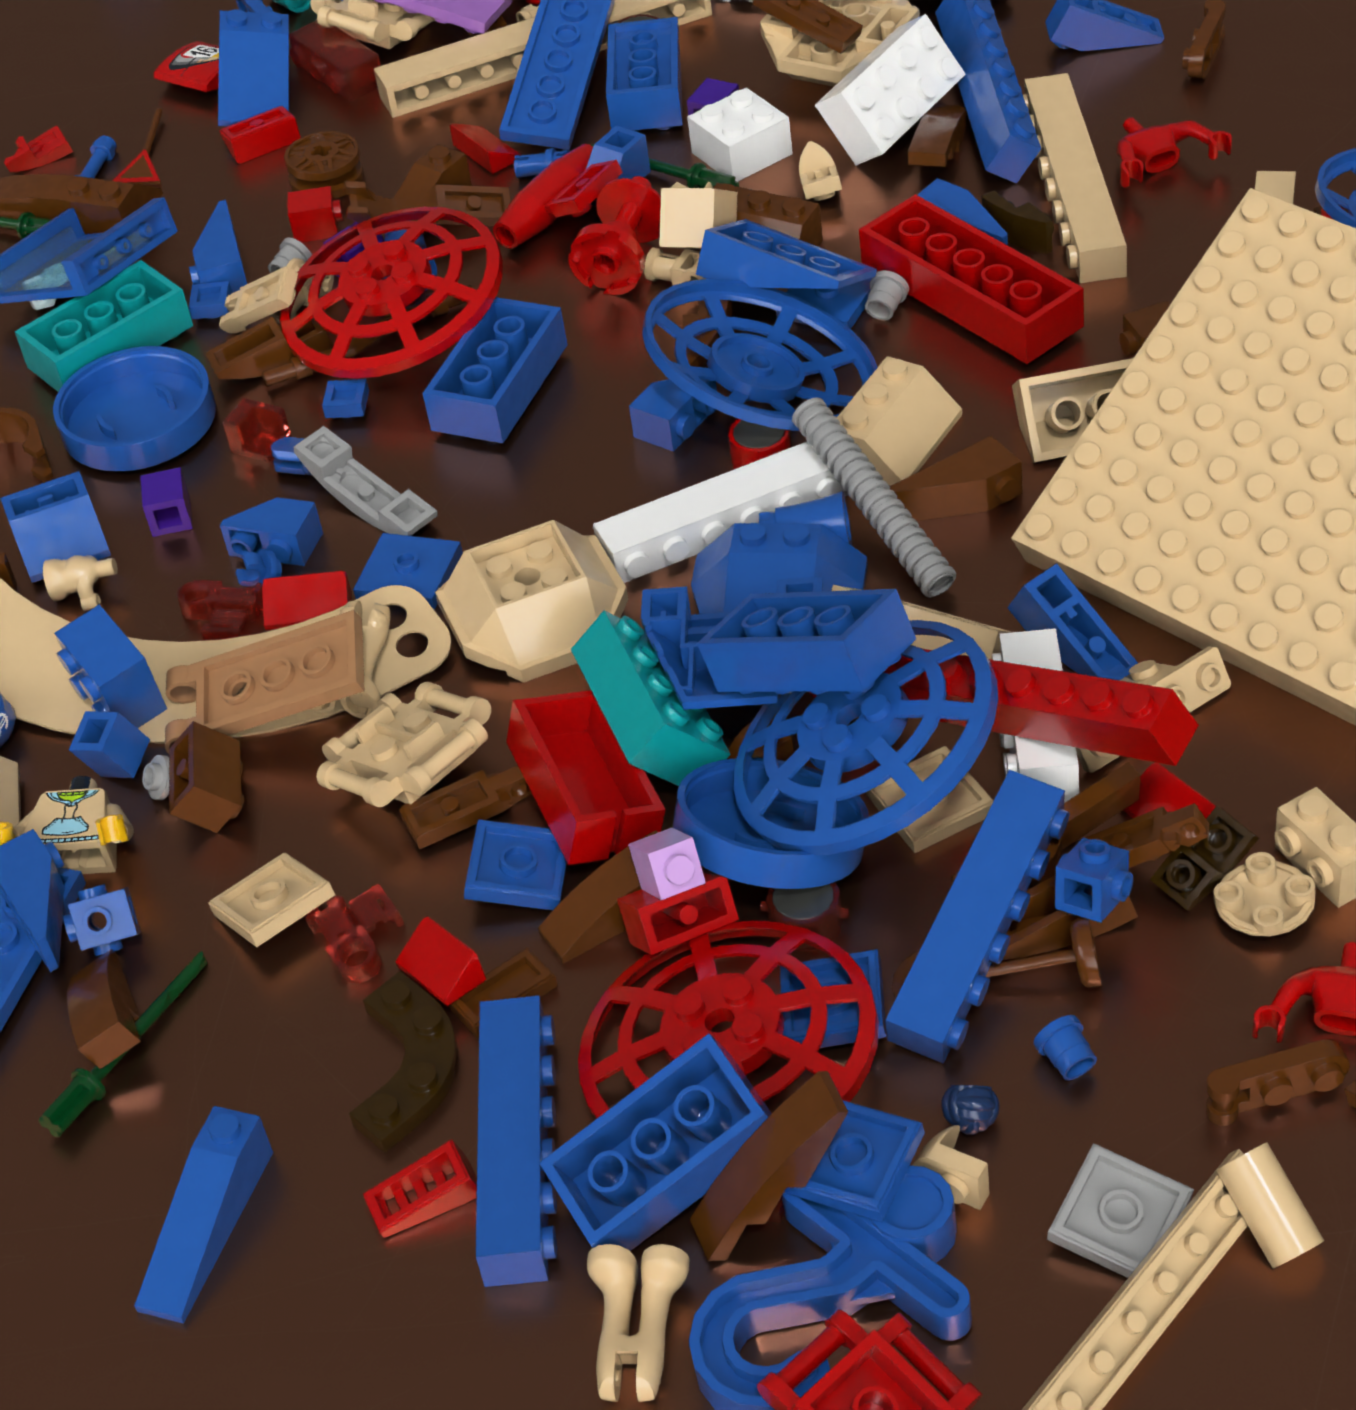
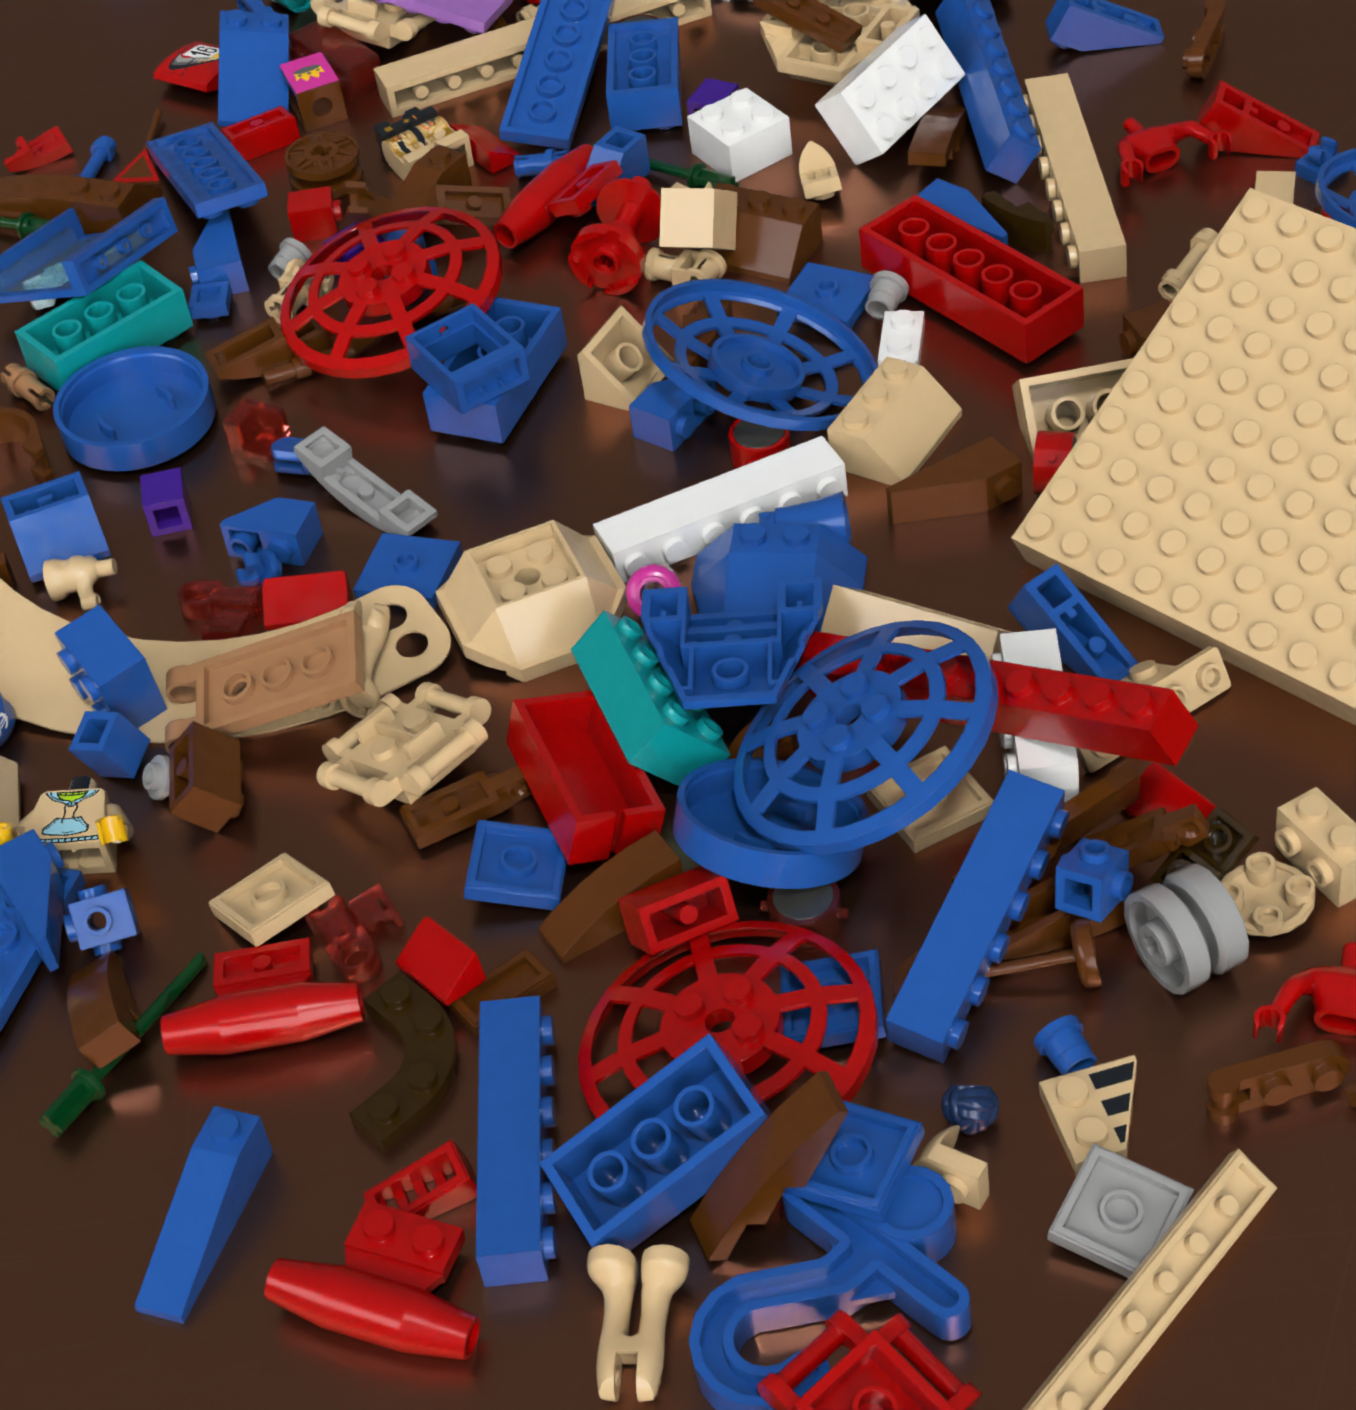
(24, 384): none -> medium nougat pin
(207, 170): none -> blue plate
(259, 299): tan hinge -> none
(262, 1002): none -> red plate
(317, 92): none -> piece
(345, 398): blue plate -> none
(384, 1287): none -> red plate
(414, 136): none -> hips
(478, 381): none -> blue window
(616, 363): none -> tan slope
(643, 577): none -> dark pink head
(667, 863): lavender brick -> none
(774, 259): blue slope -> none
(807, 641): blue brick -> none
(874, 497): light grey piece -> none
(902, 336): none -> white hinge
(1049, 454): none -> red piece
(1092, 1108): none -> tan wing
(1175, 278): none -> tan bar
(1186, 928): none -> light grey wheel
(1255, 125): none -> red slope
(1270, 1205): tan brick -> none
(1309, 164): none -> blue tile

